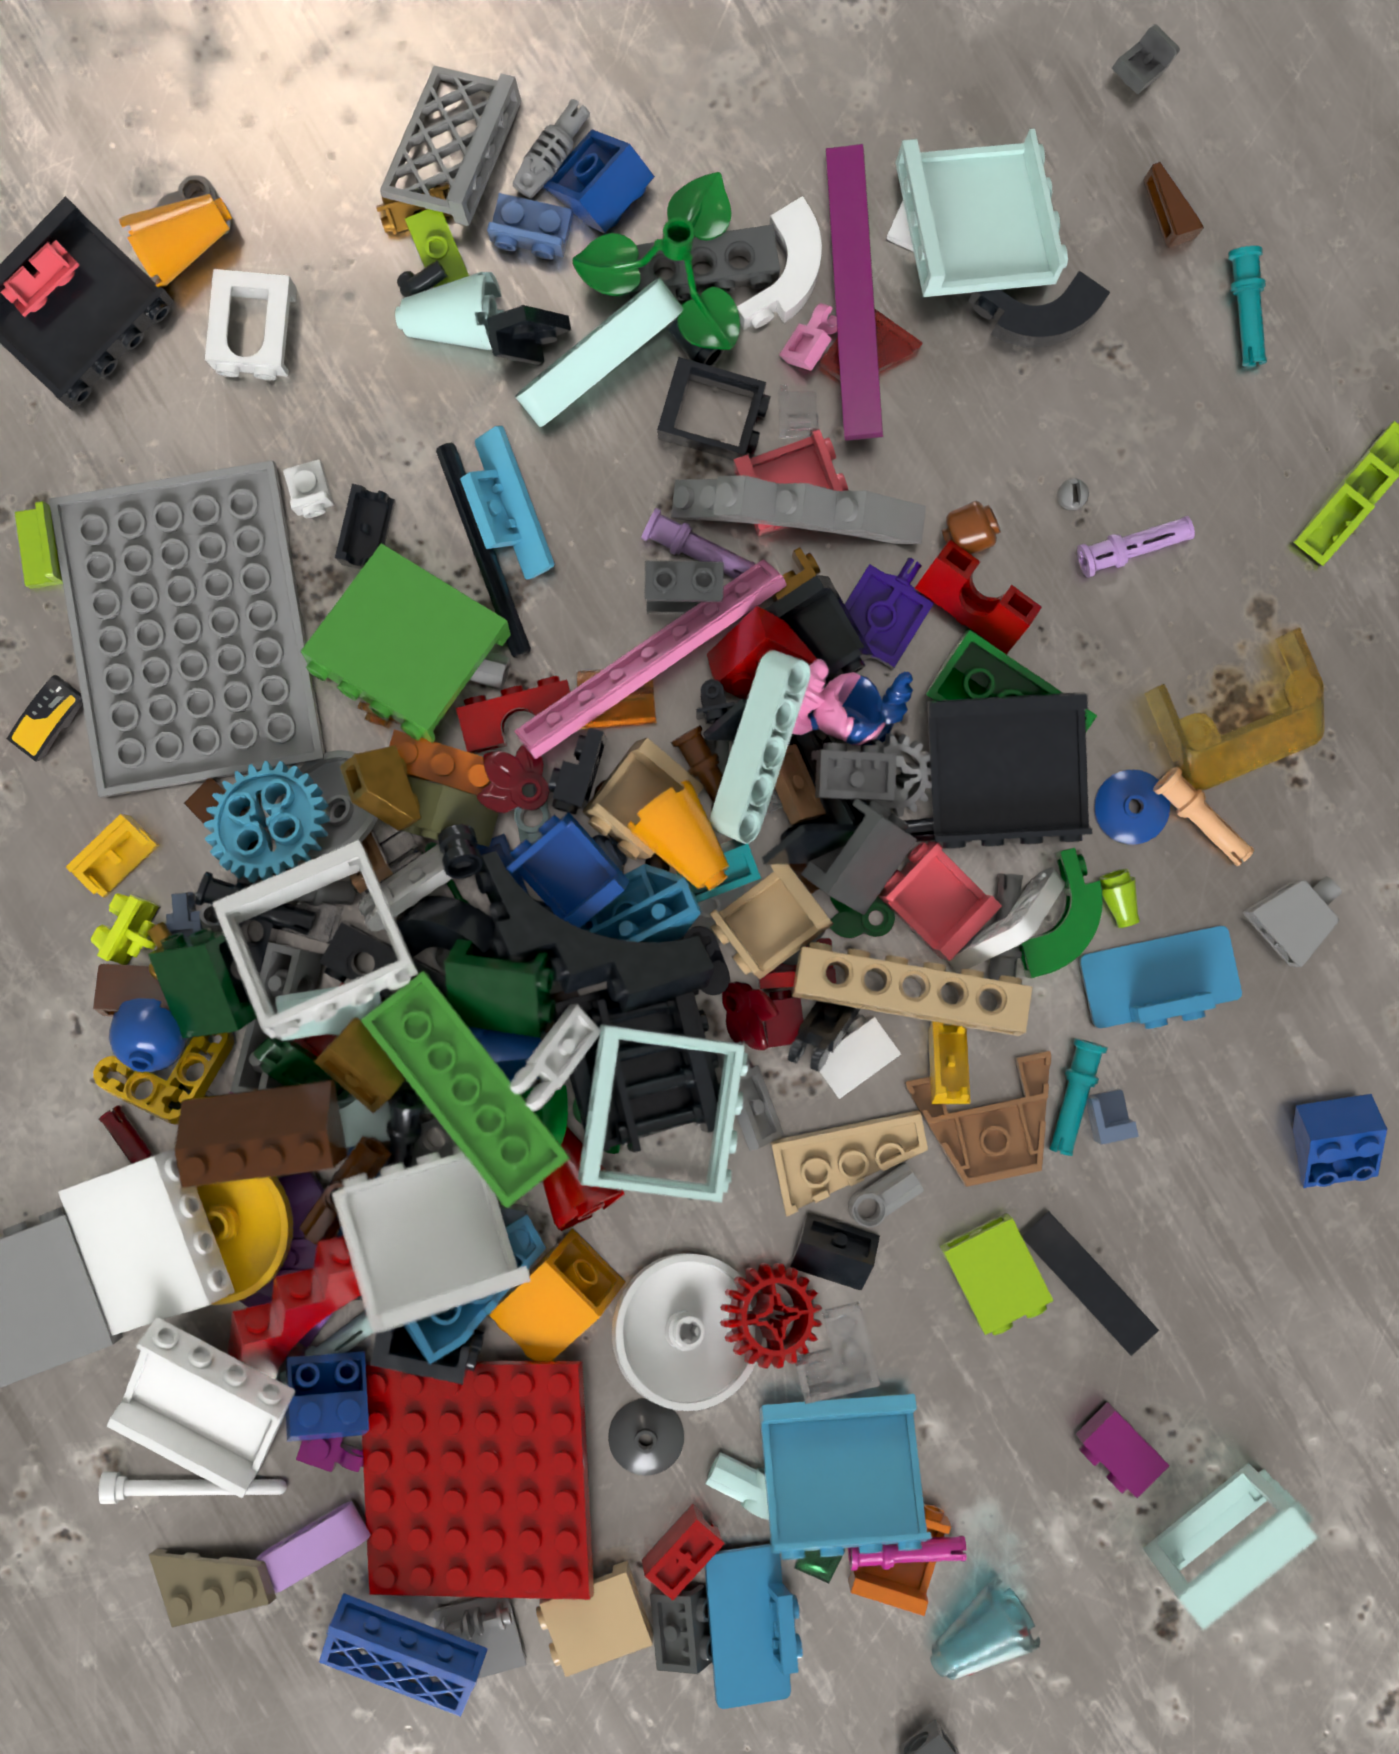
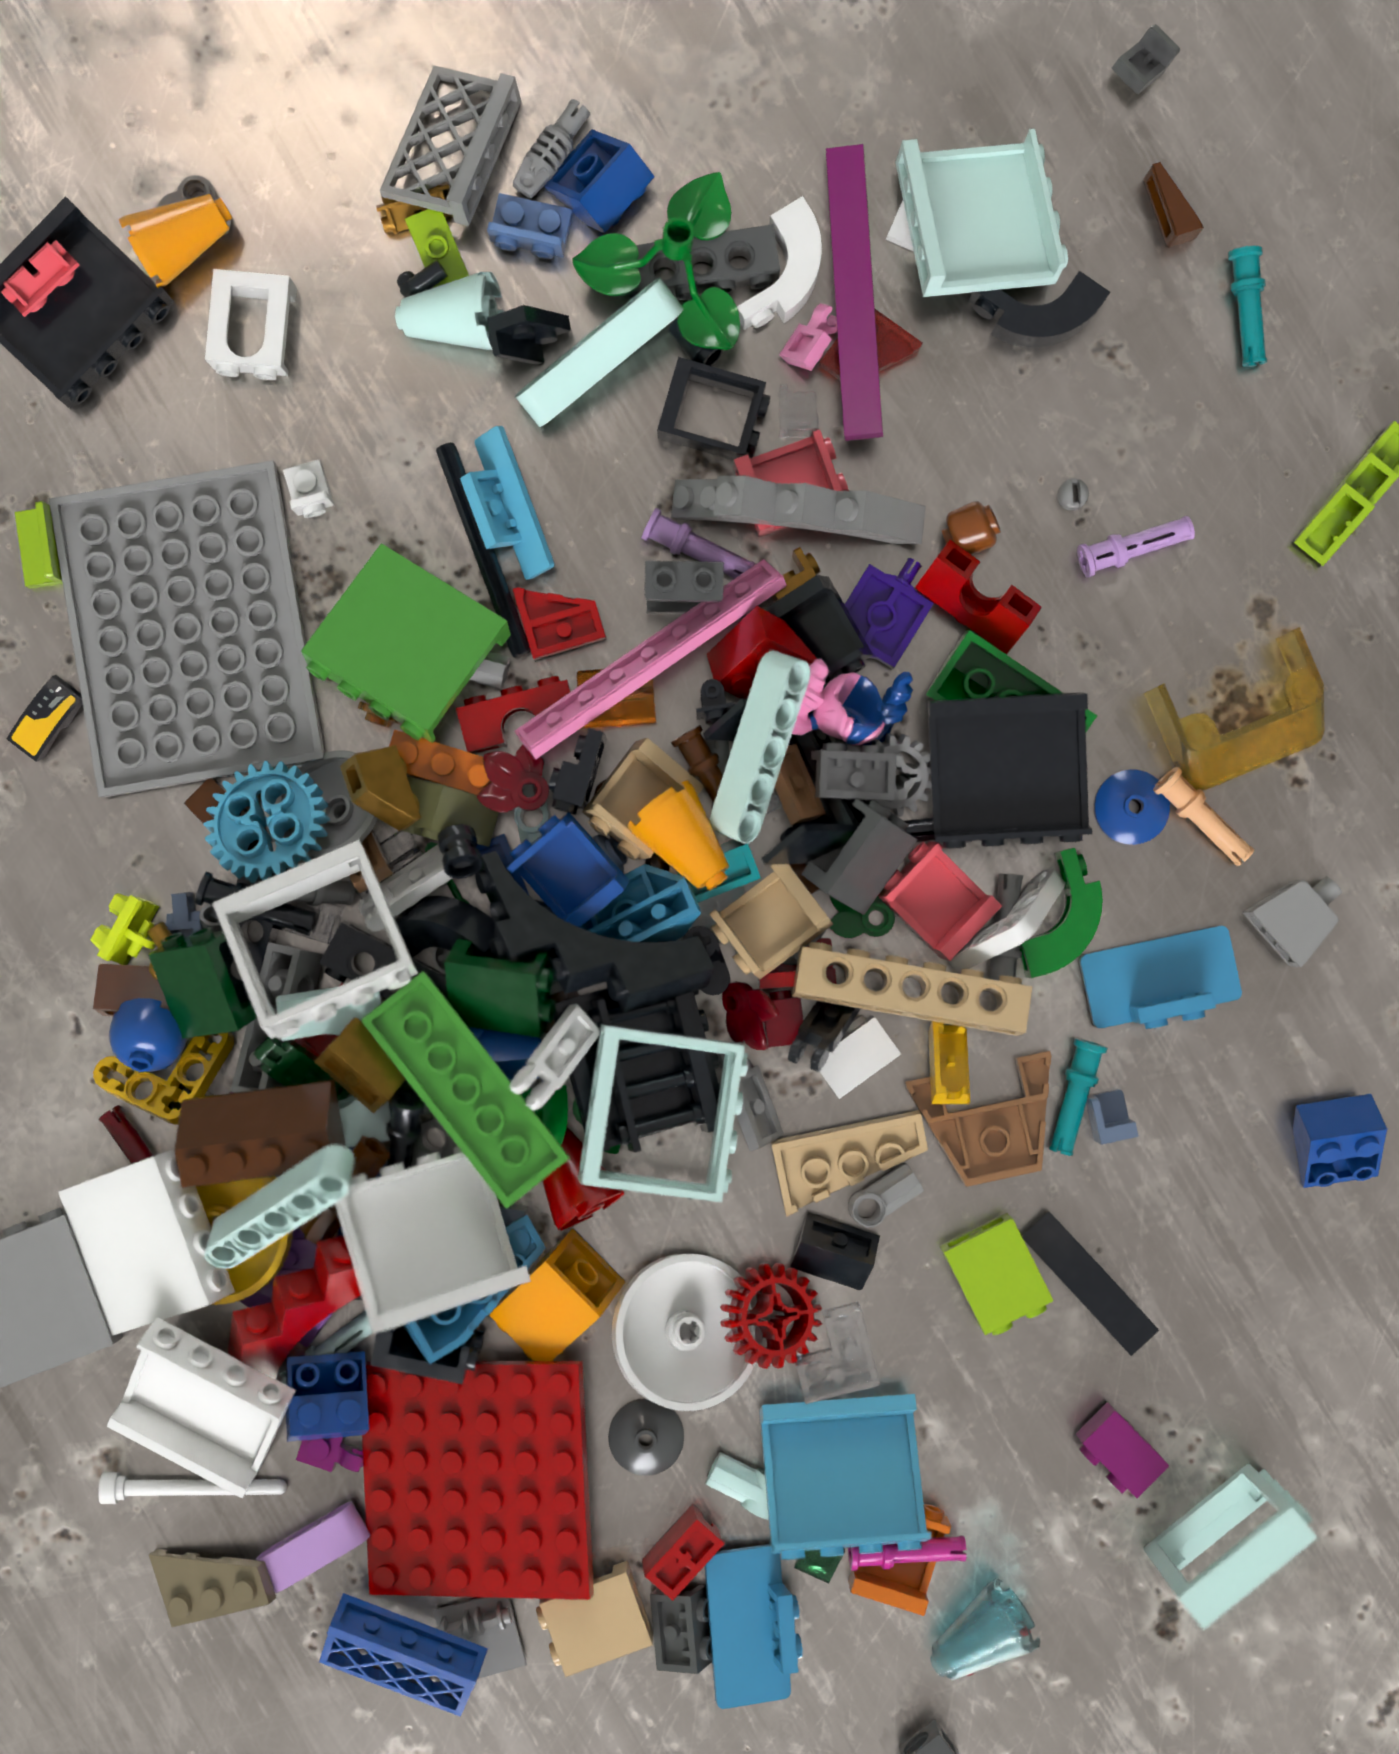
(112, 855): yellow hinge -> none
(280, 1206): none -> light aqua beam
(363, 526): black hinge -> none
(557, 622): none -> red wing
(1121, 896): lime cone -> none

